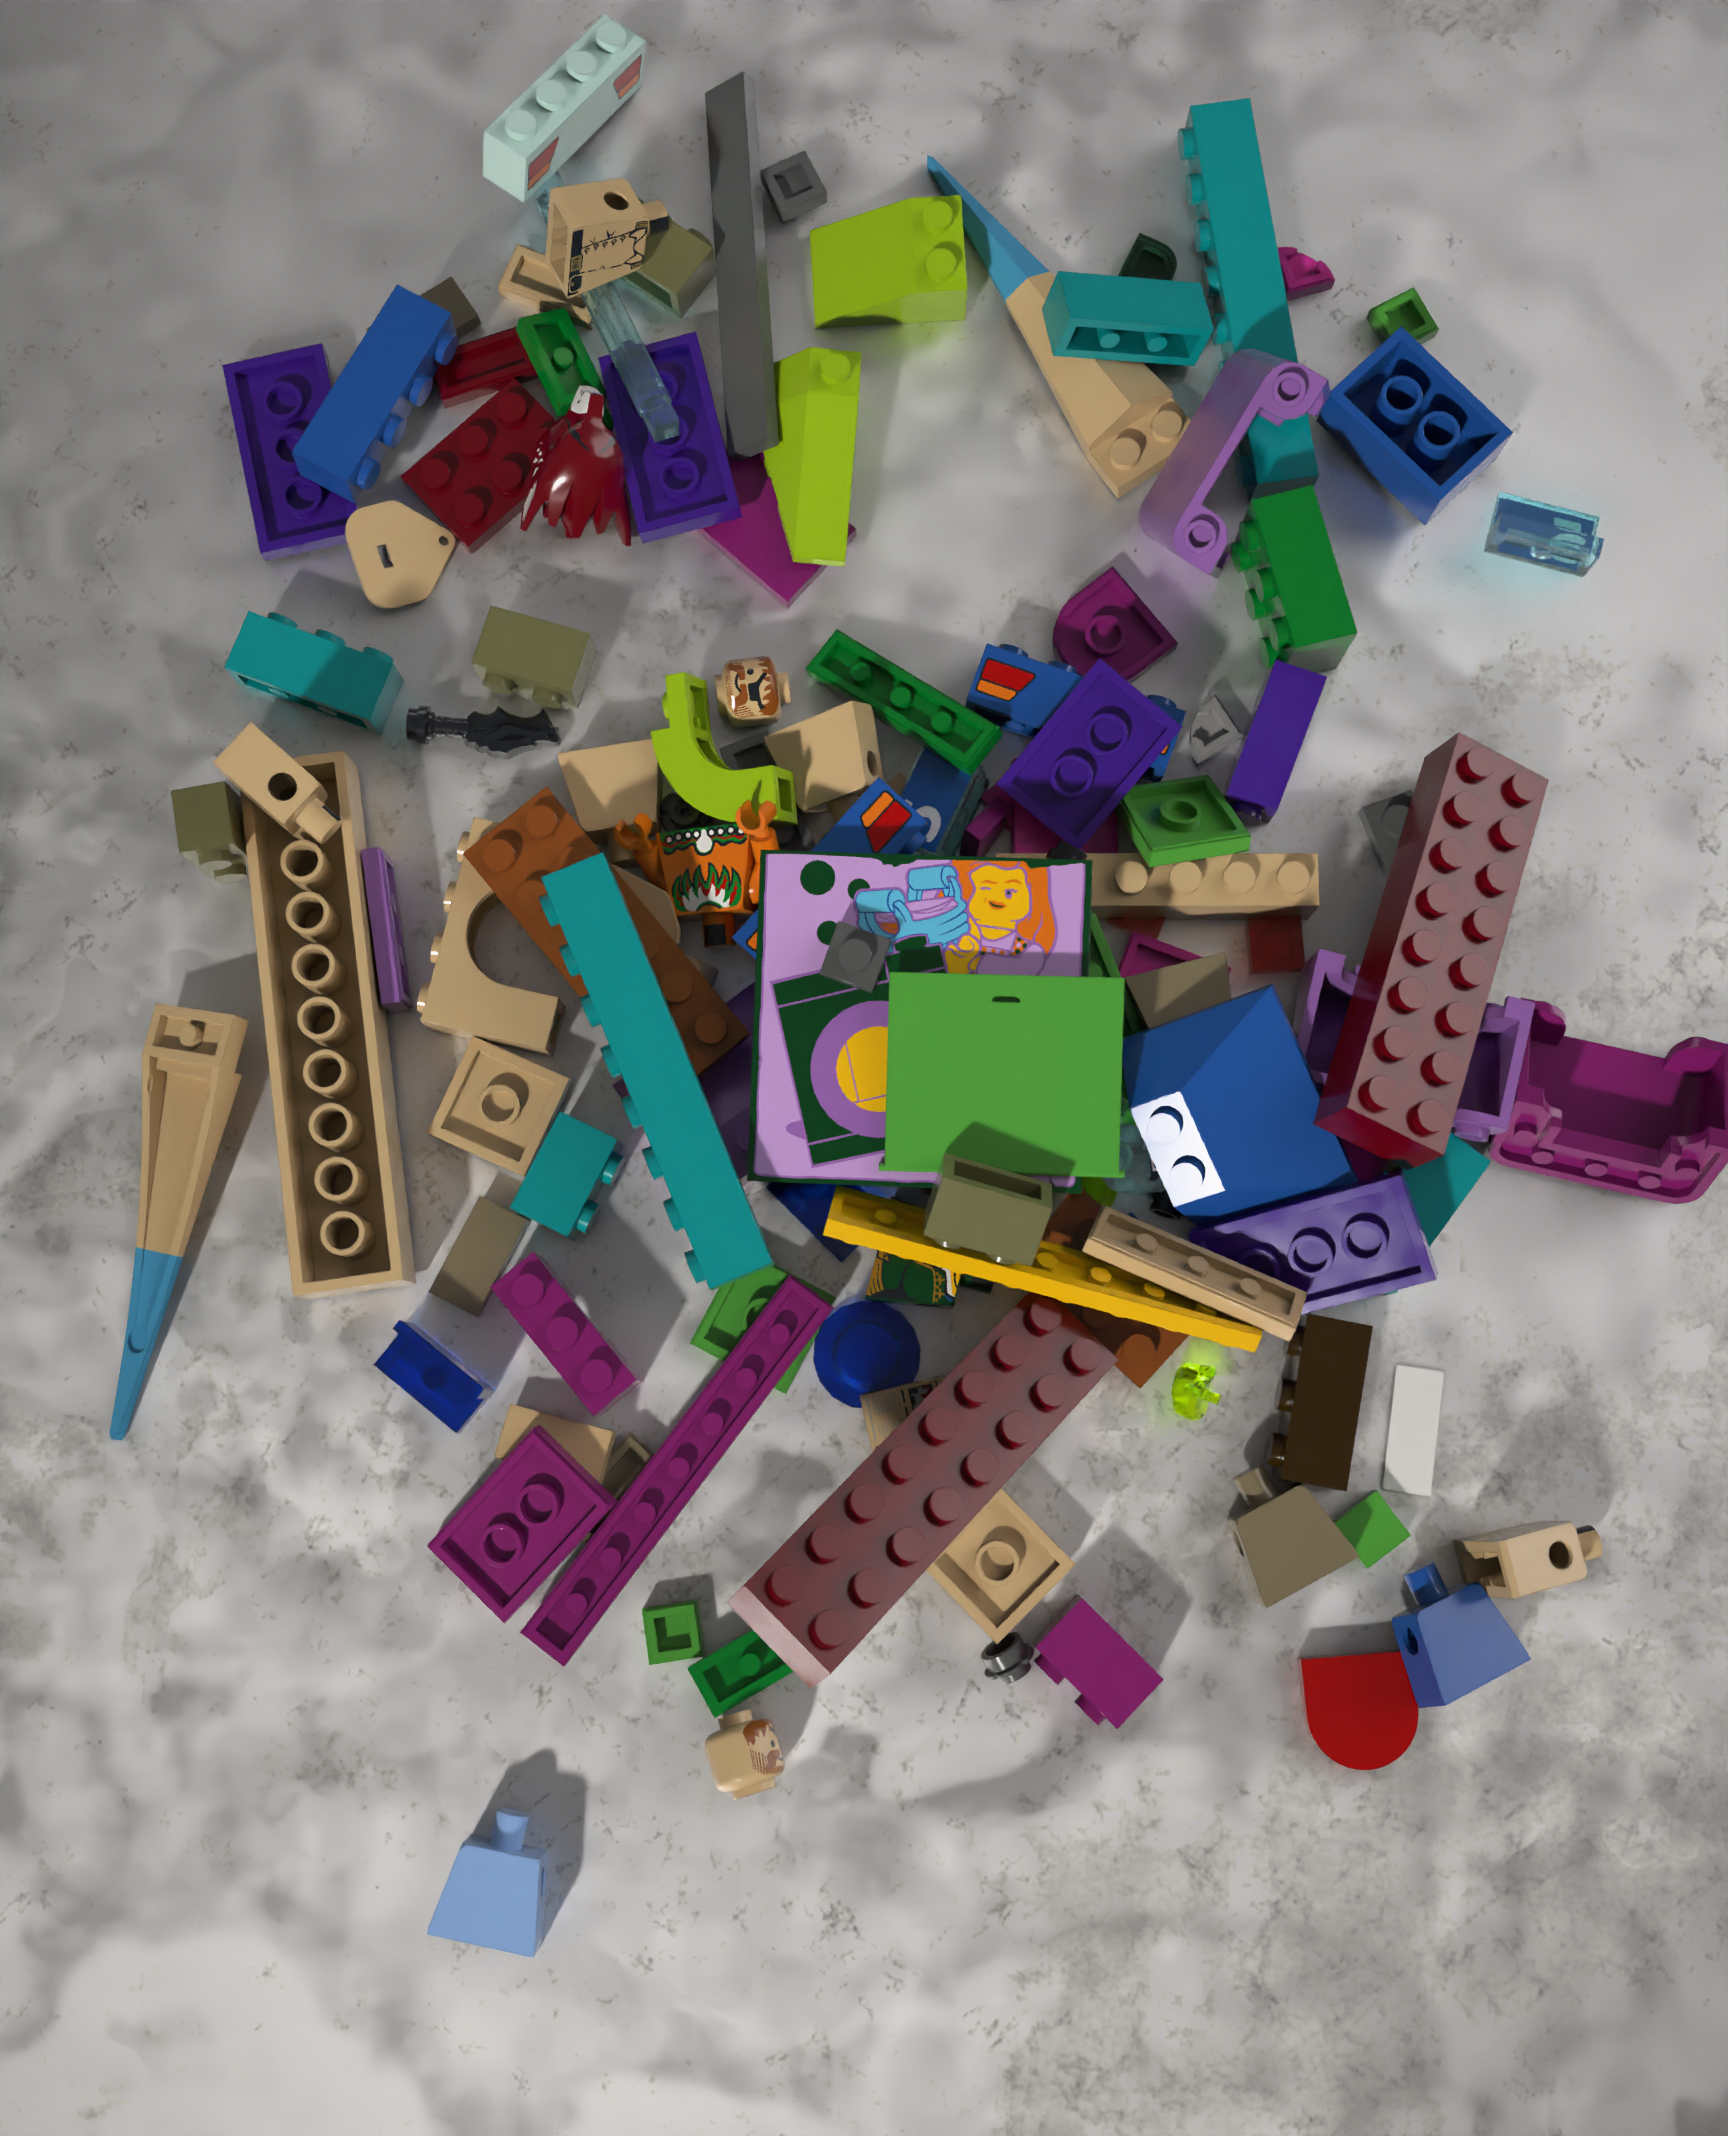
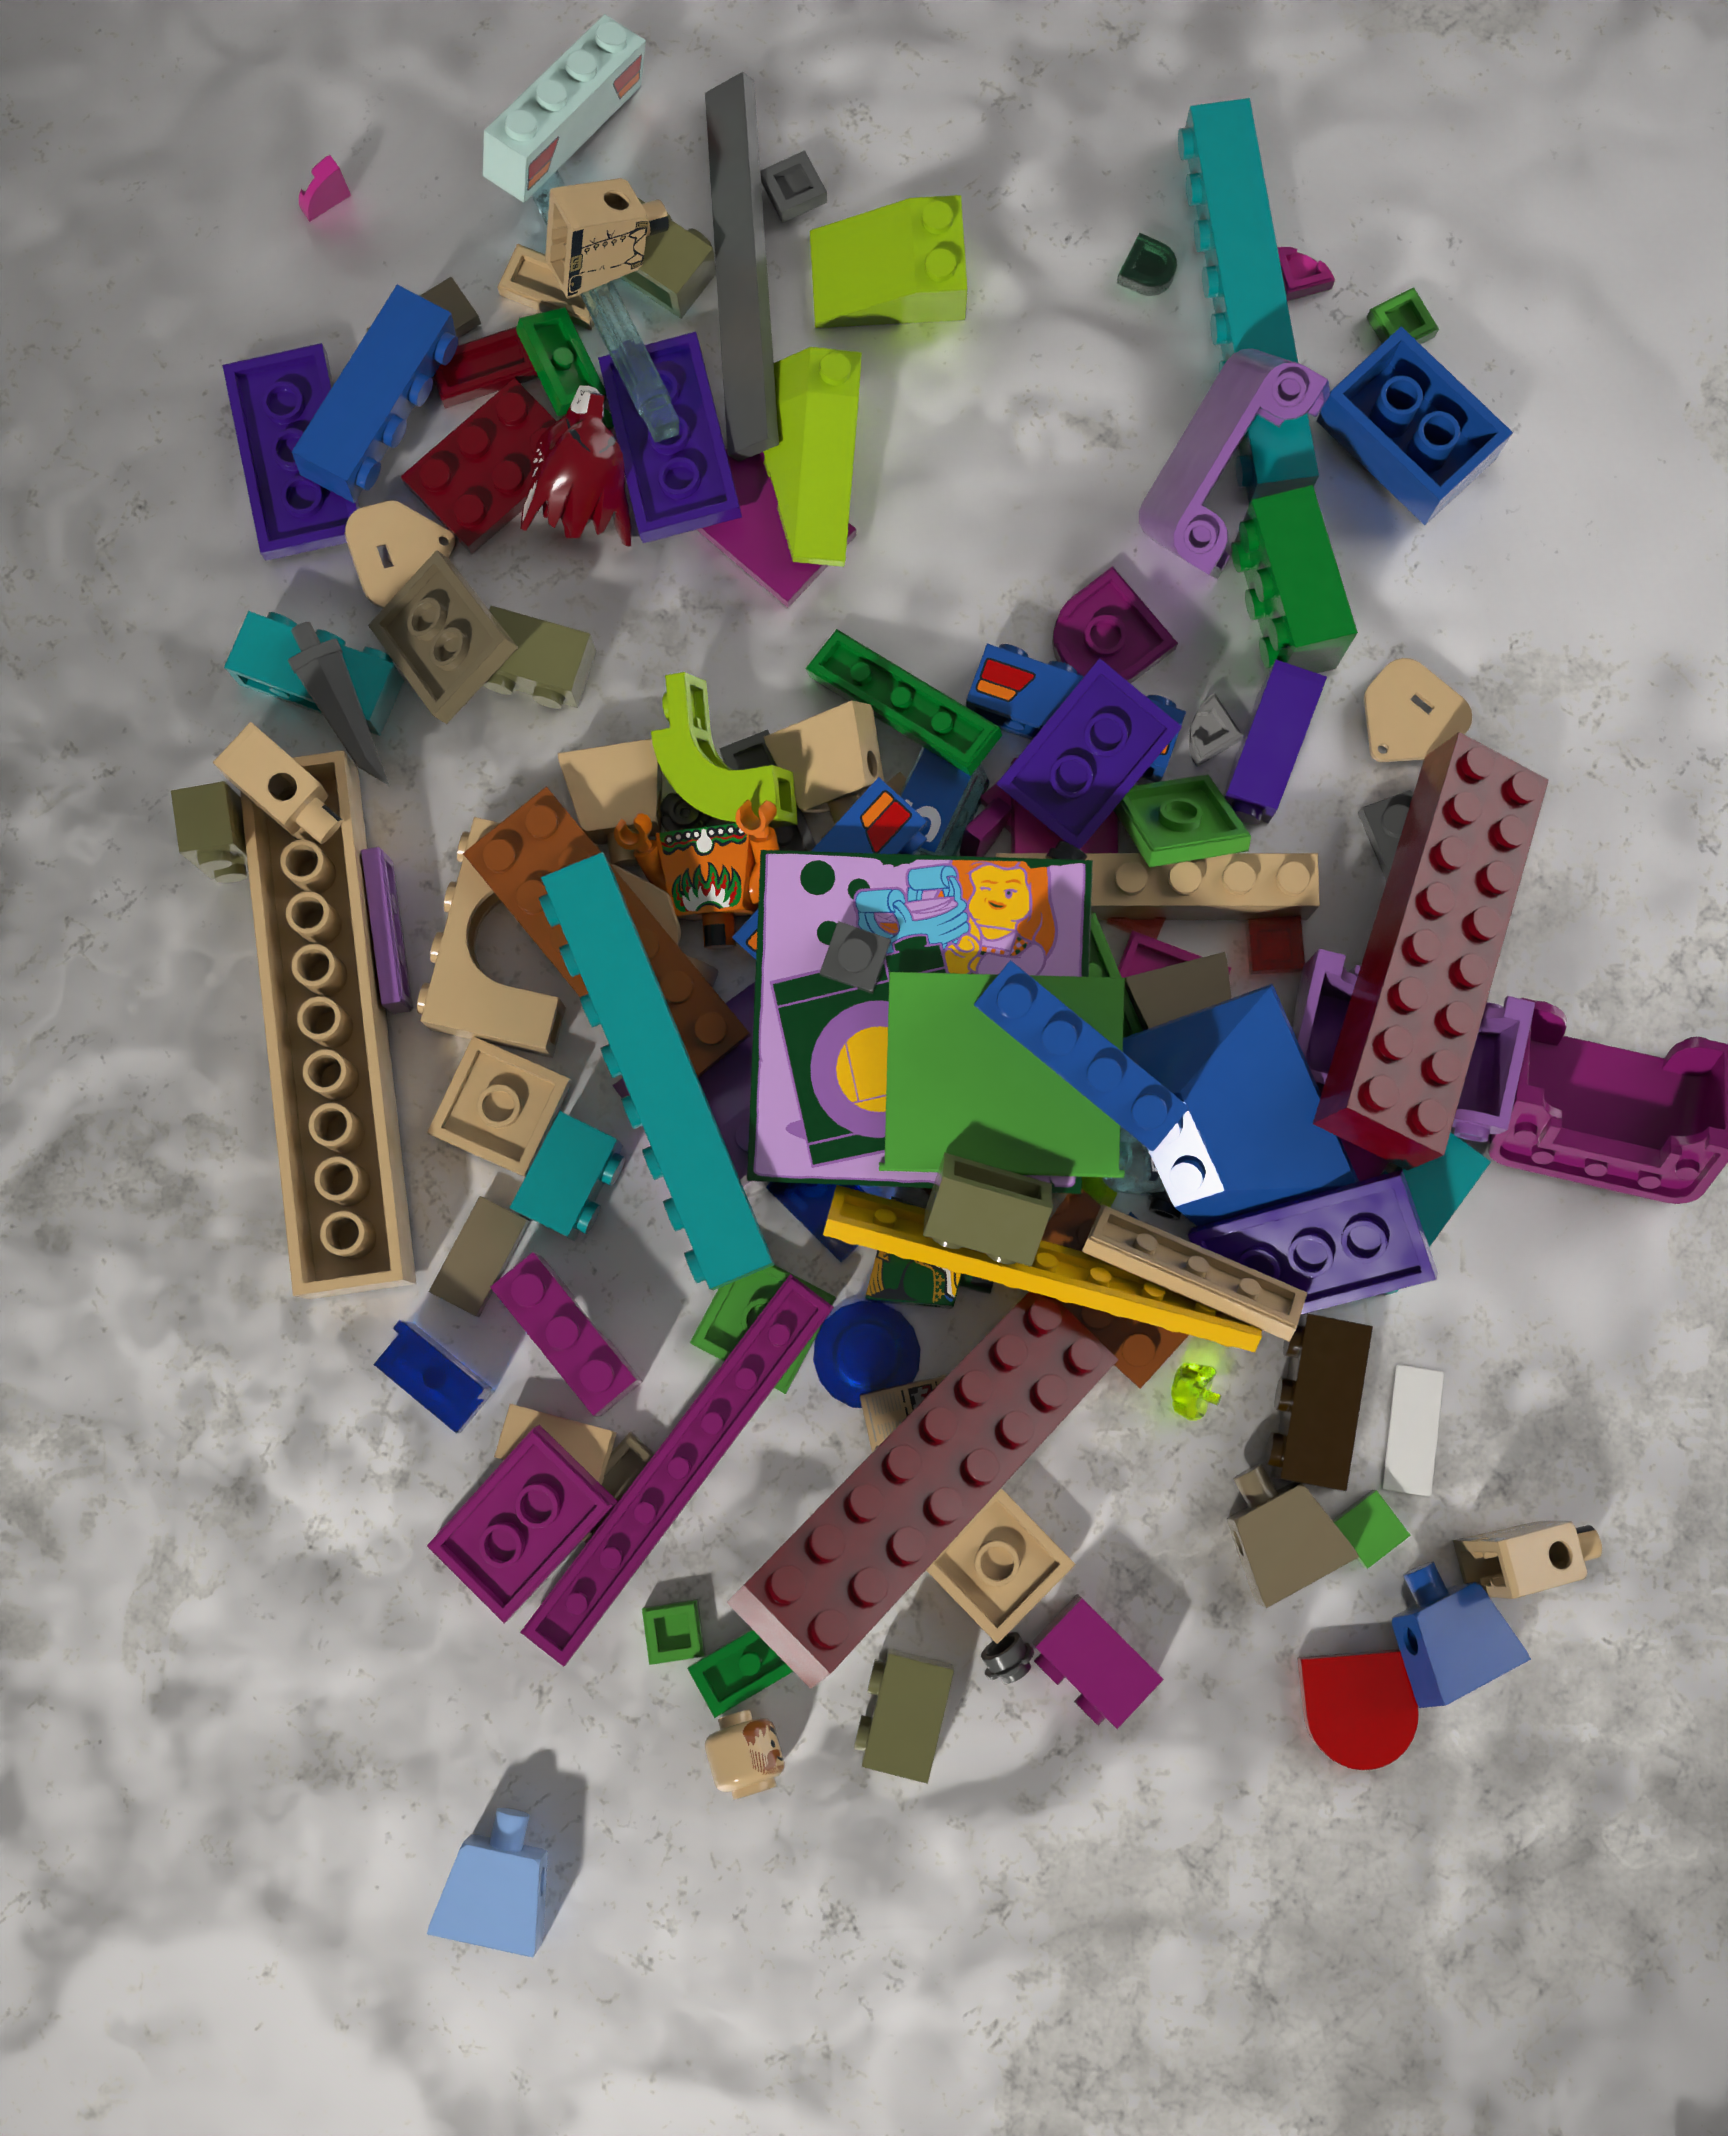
(185, 1109): tan plate -> none
(325, 190): none -> dark pink tile
(330, 686): none -> dark grey bar
(442, 637): none -> dark tan plate
(493, 733): black piece -> none
(751, 691): head -> none
(905, 1716): none -> olive piece
(1081, 1056): none -> blue brick
(1113, 407): tan plate -> none
(1127, 319): teal brick -> none
(1401, 724): none -> tan piece
(1543, 535): clear light blue panel -> none

